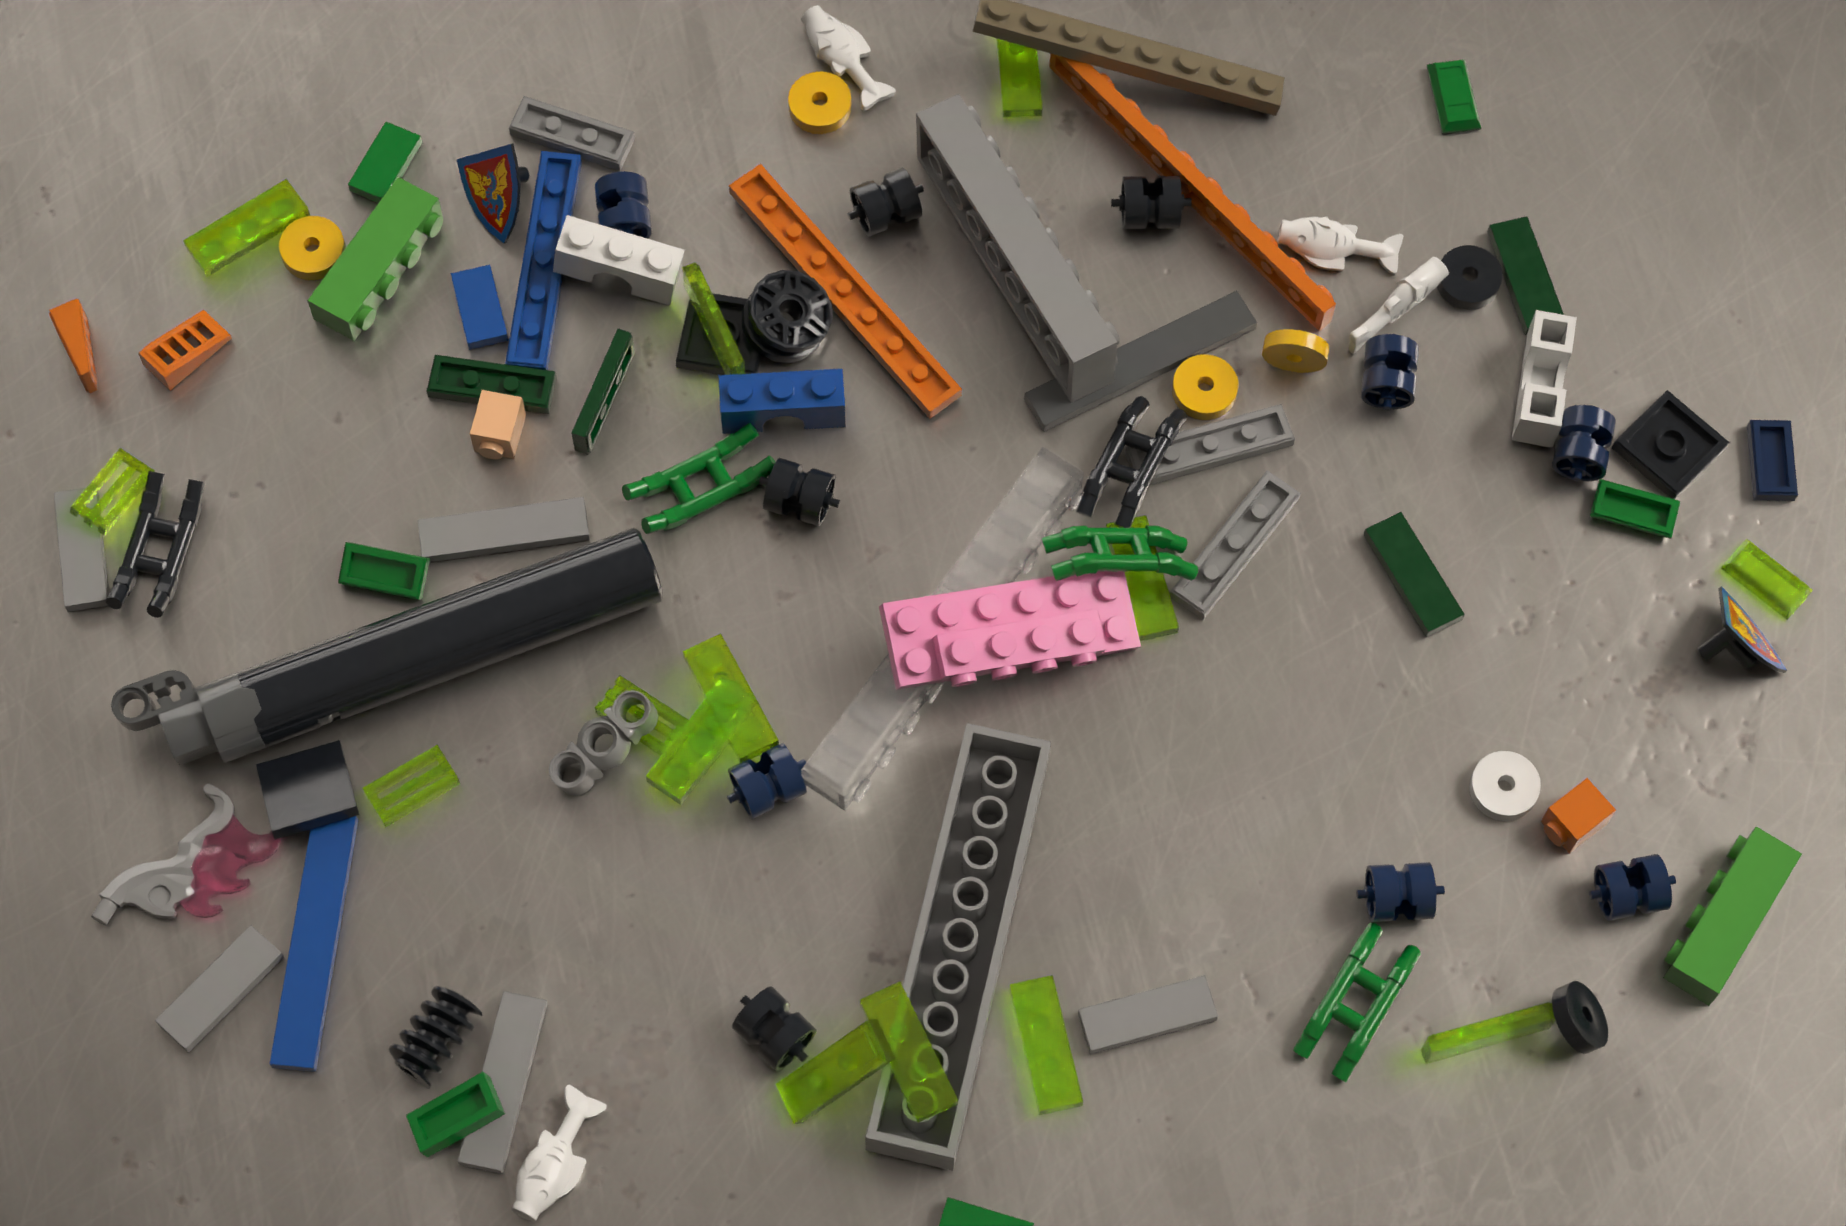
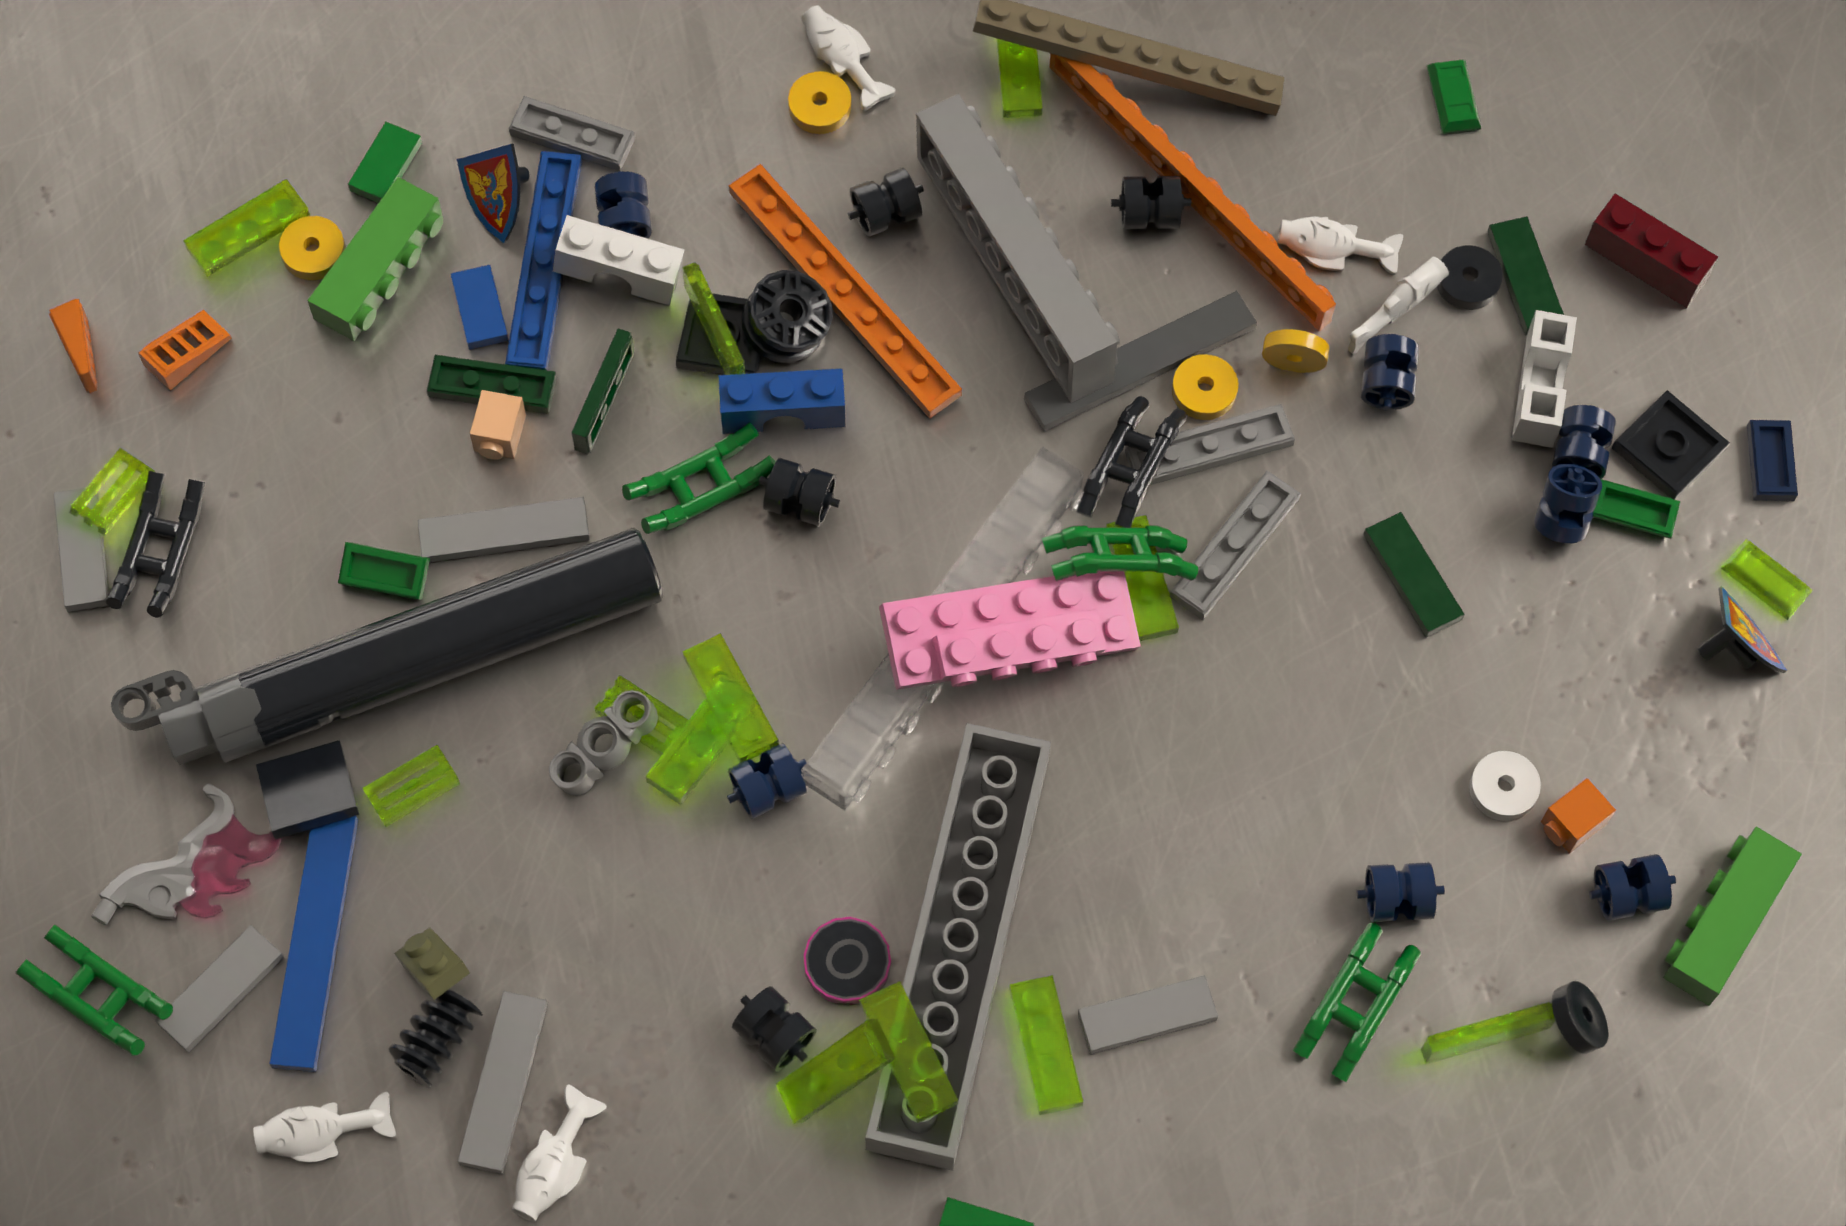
(92, 966): none -> green piece
(311, 1131): none -> white animal
(431, 962): none -> olive plate
(455, 1114): green tile -> none
(847, 960): none -> black tile
(1568, 503): none -> dark blue wheel
(1651, 250): none -> dark red brick

